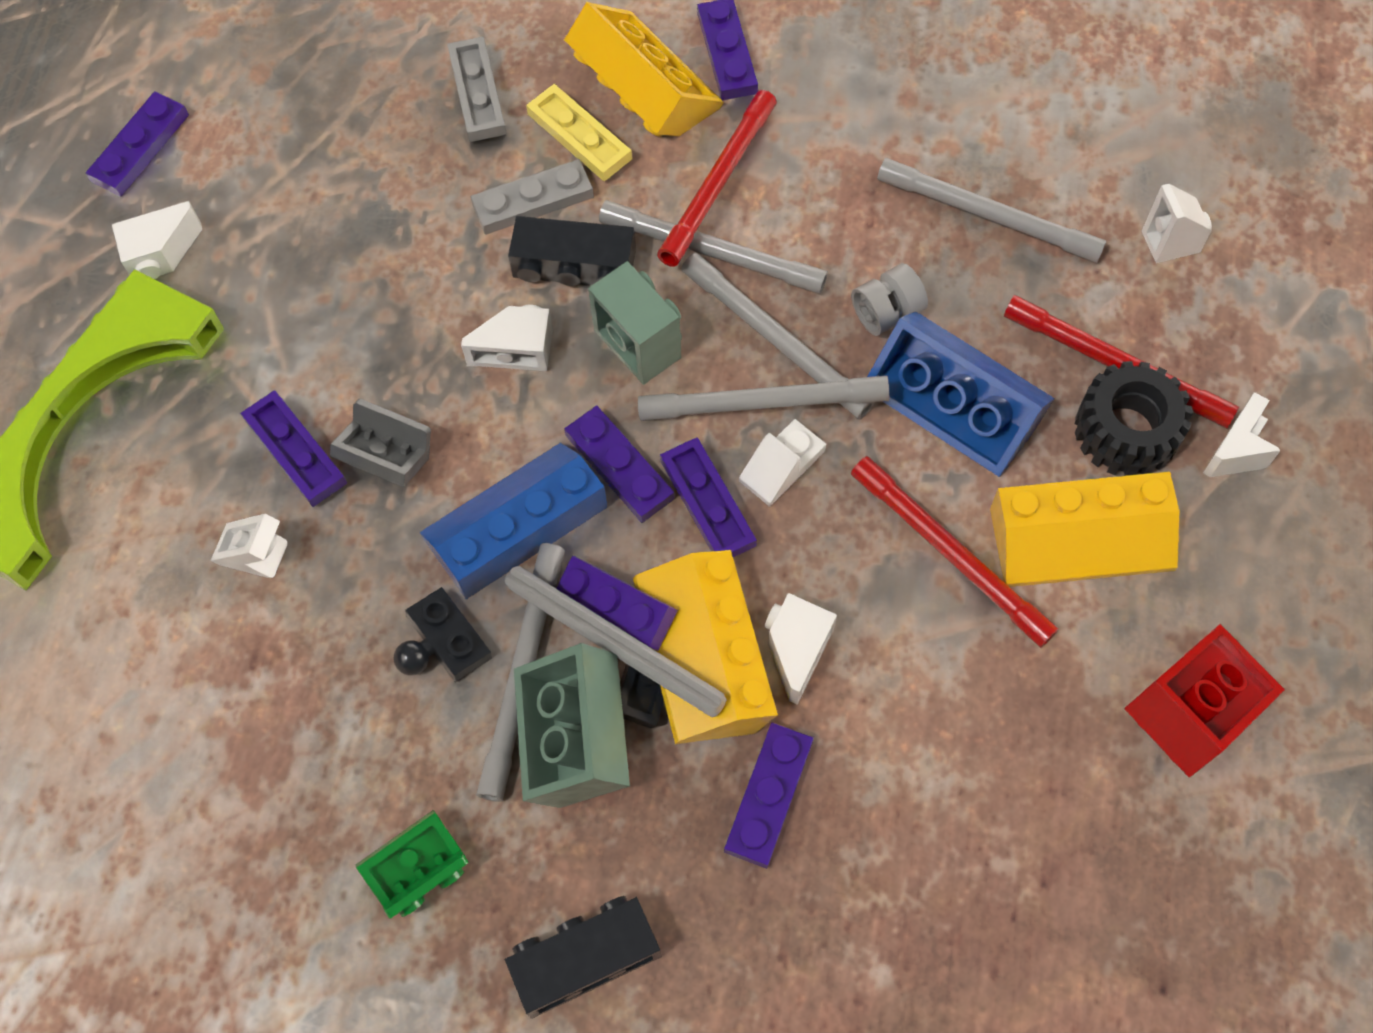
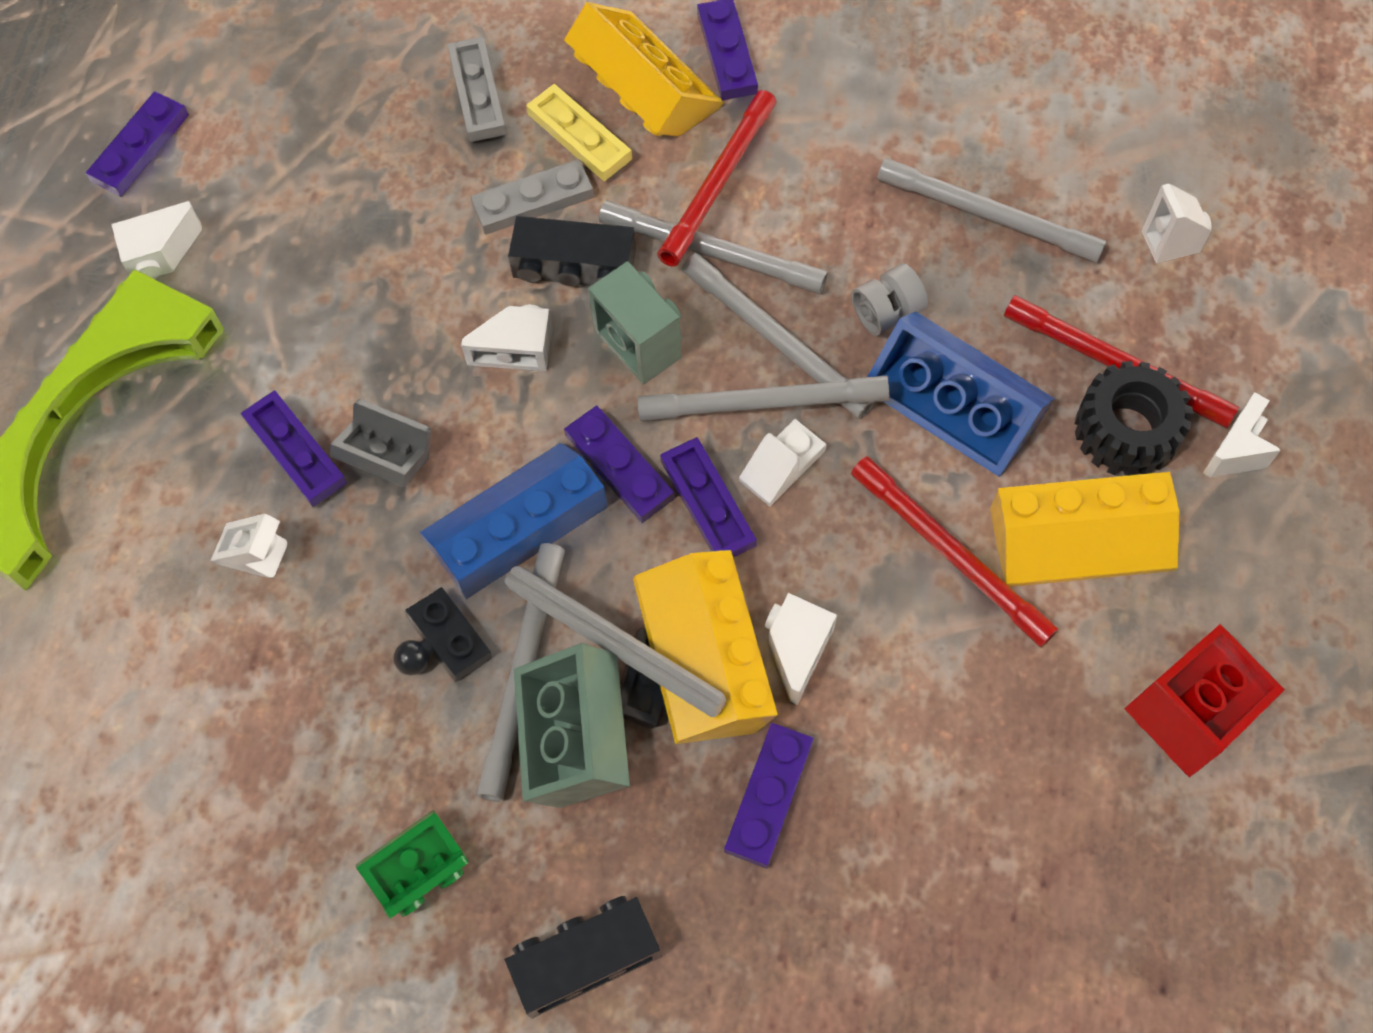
(617, 602): dark purple plate -> none

